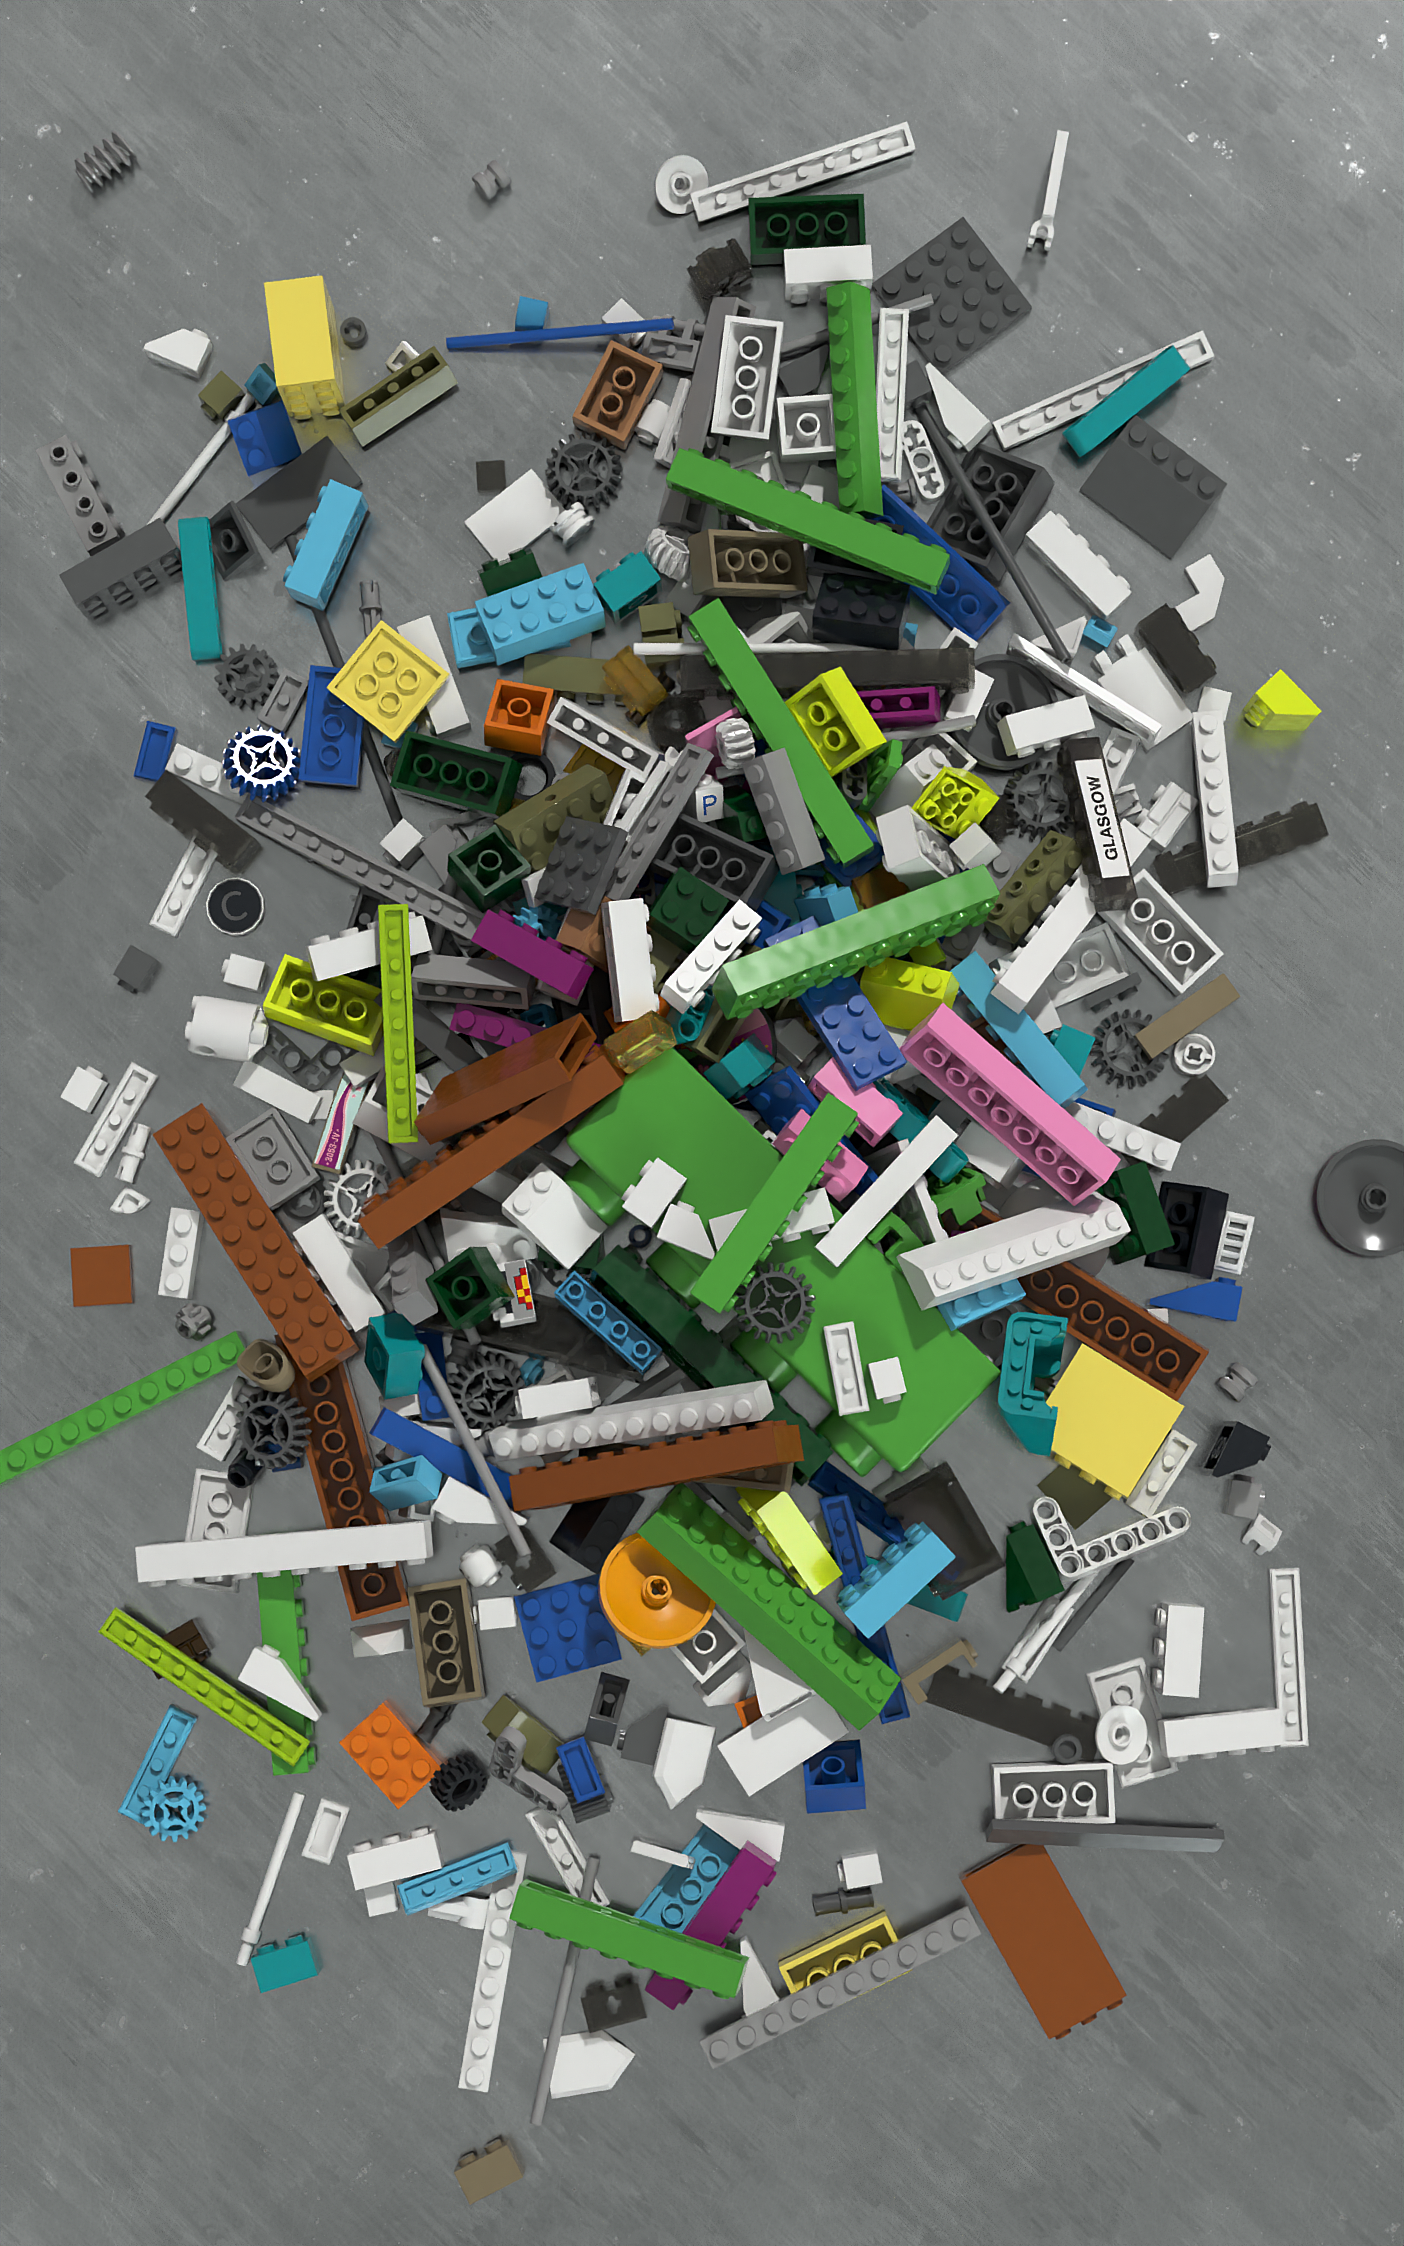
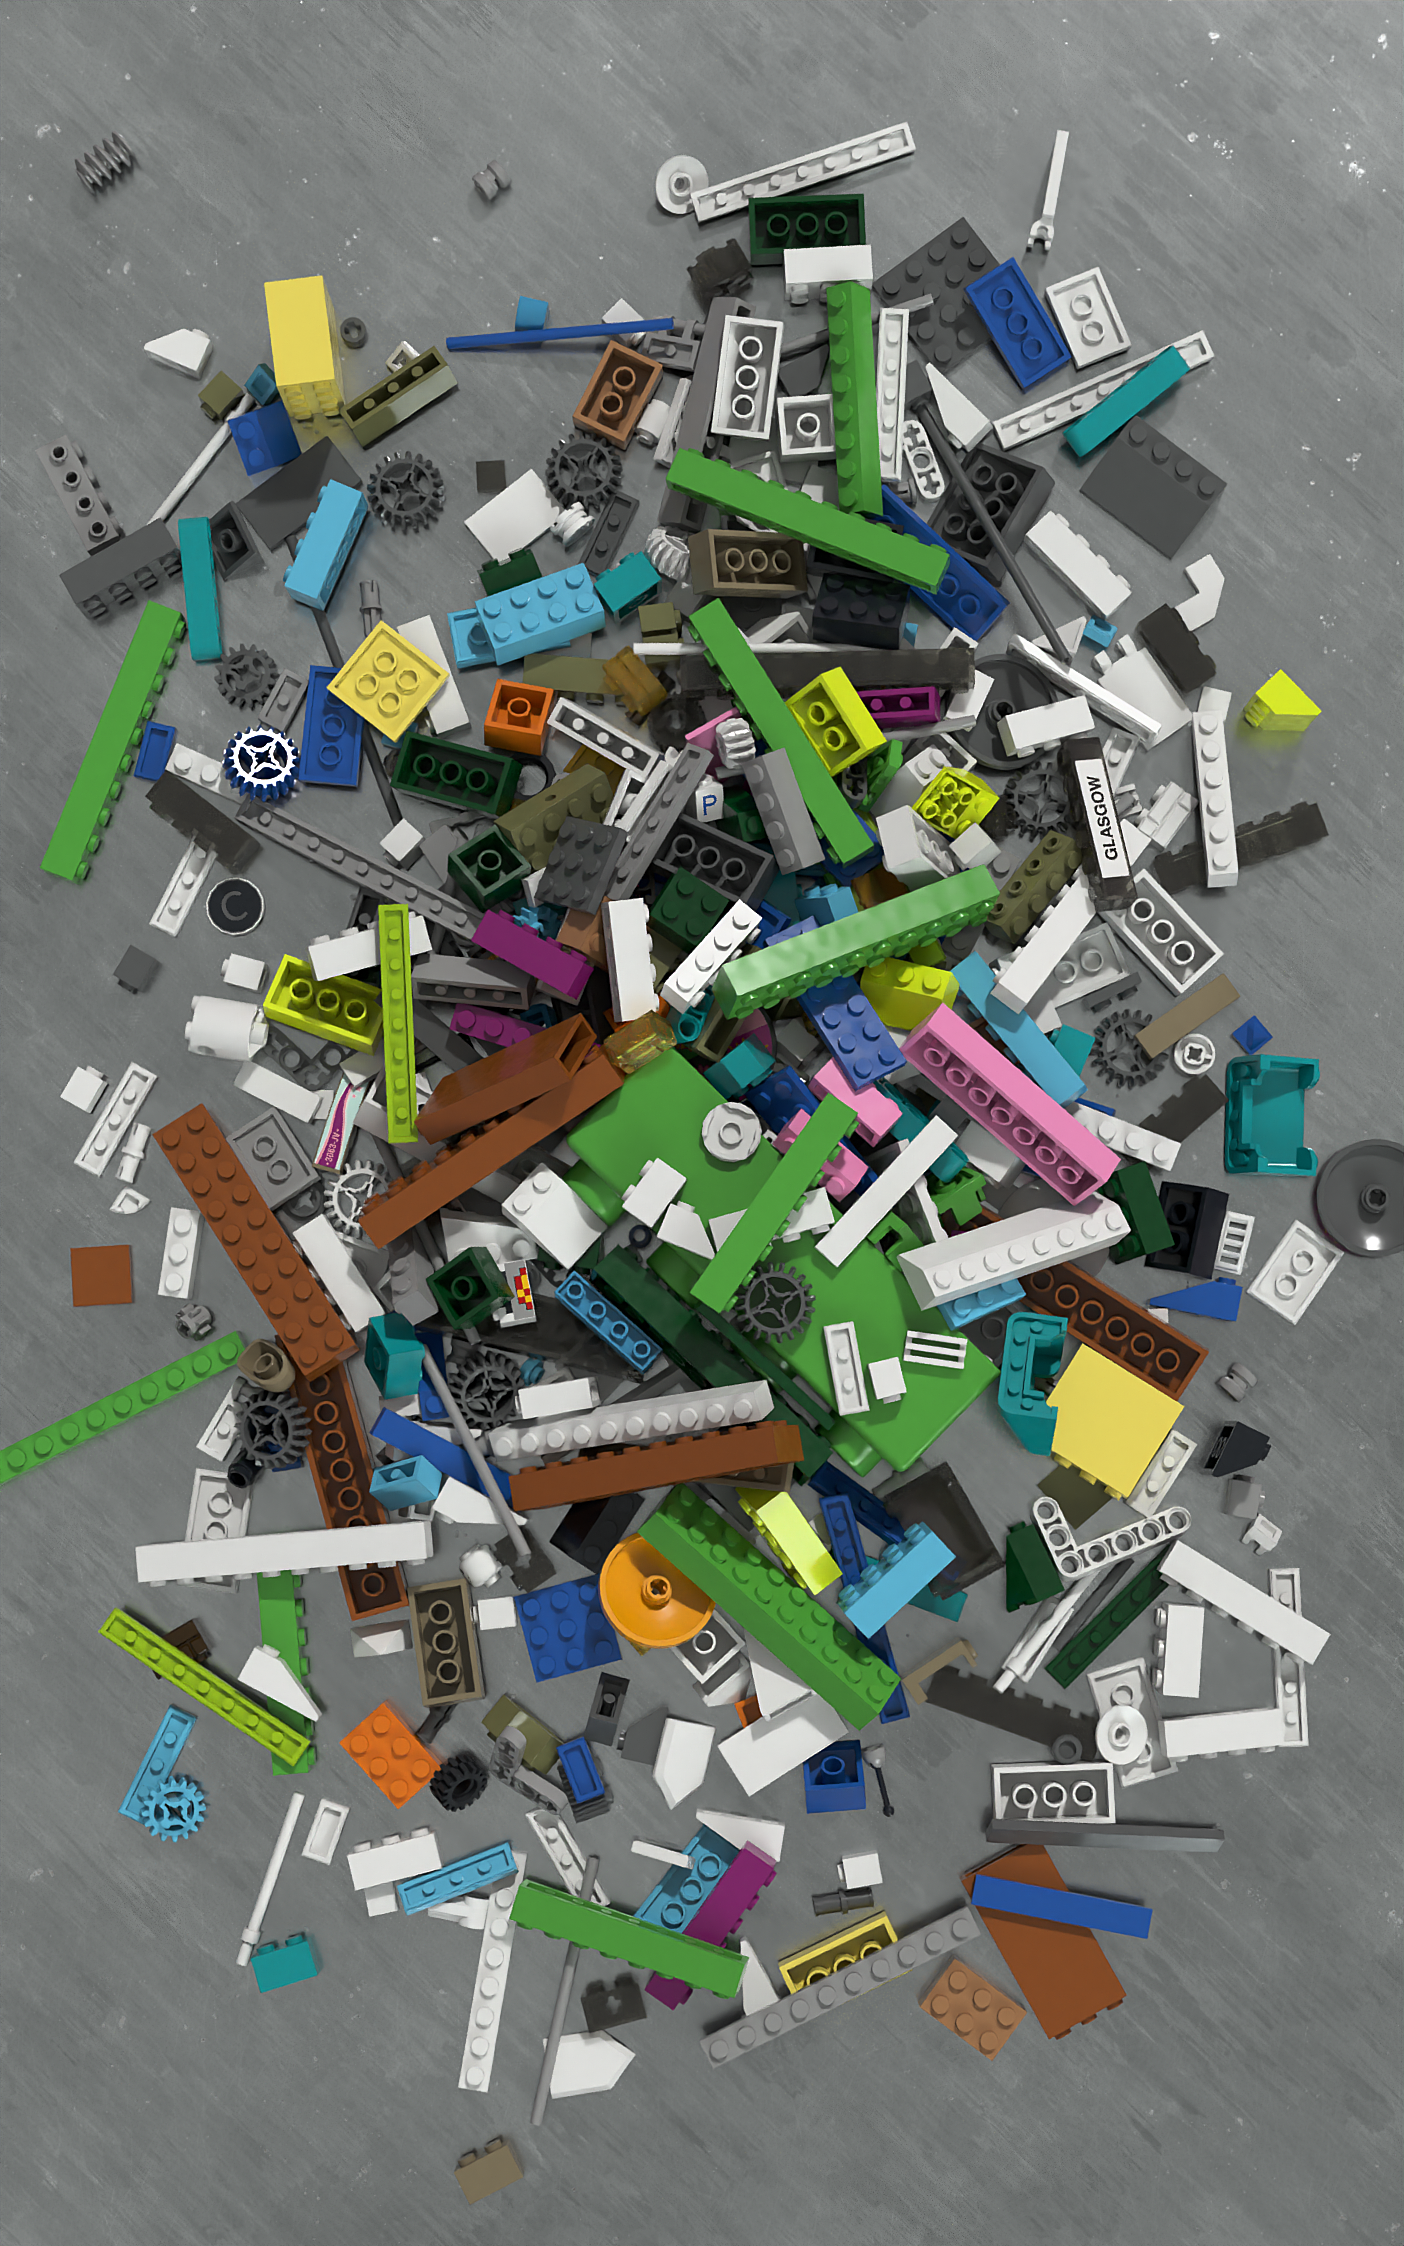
(113, 742): none -> bright green brick
(395, 484): none -> dark grey gear
(609, 533): none -> dark grey tile
(731, 1132): none -> white tile
(766, 1365): none -> dark green tile
(875, 1758): none -> hinge
(960, 1353): none -> white tile
(972, 2007): none -> medium nougat brick
(1017, 322): none -> blue plate
(1061, 1906): none -> blue tile
(1087, 318): none -> white plate
(1108, 1622): none -> dark green tile
(1242, 1601): none -> white brick
(1252, 1035): none -> blue tile
(1268, 1115): none -> teal windscreen
(1294, 1272): none -> white tile

